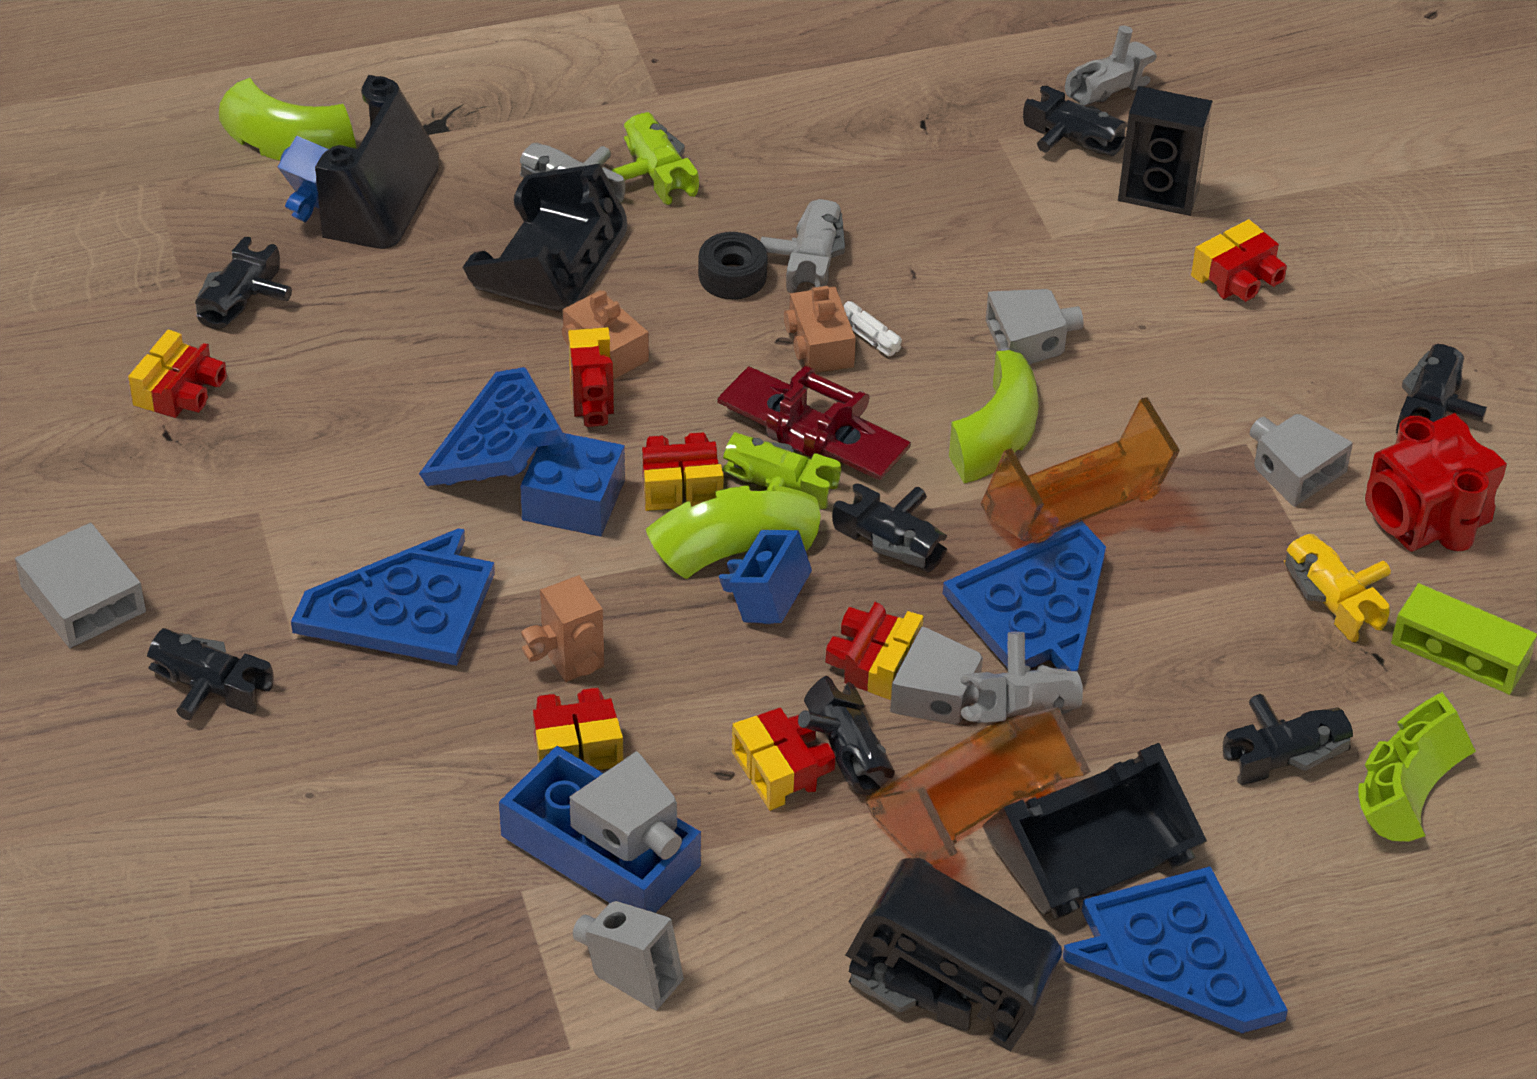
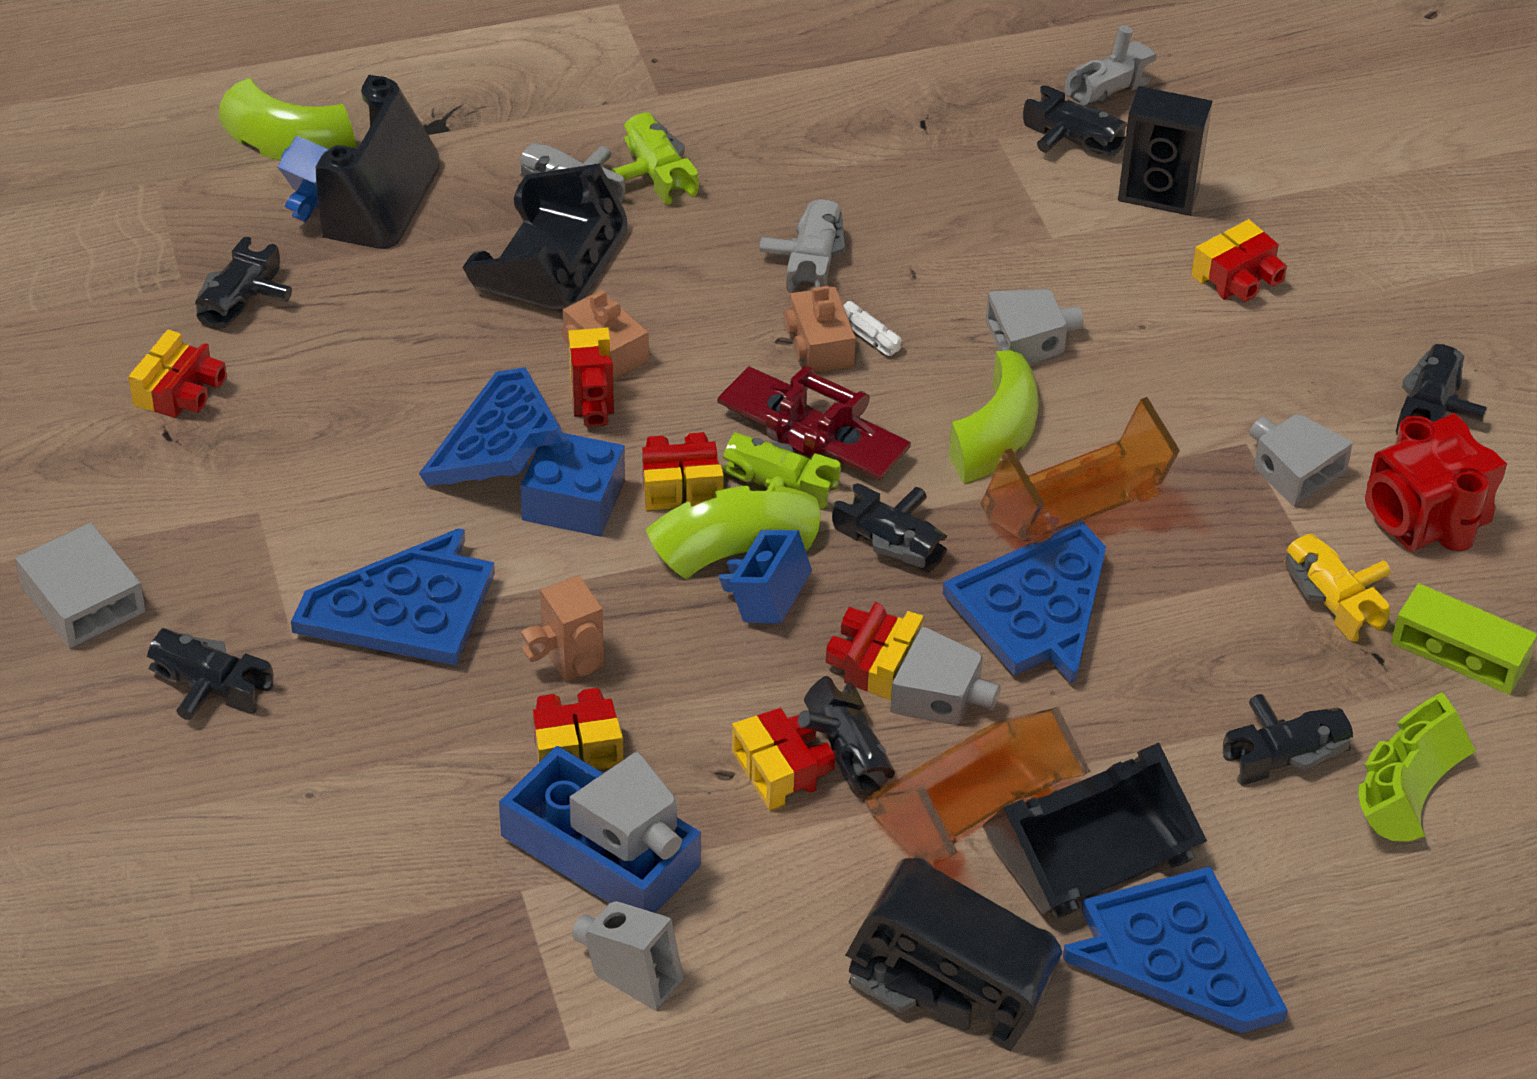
(729, 281): black tyre -> none
(1021, 689): light grey piece -> none

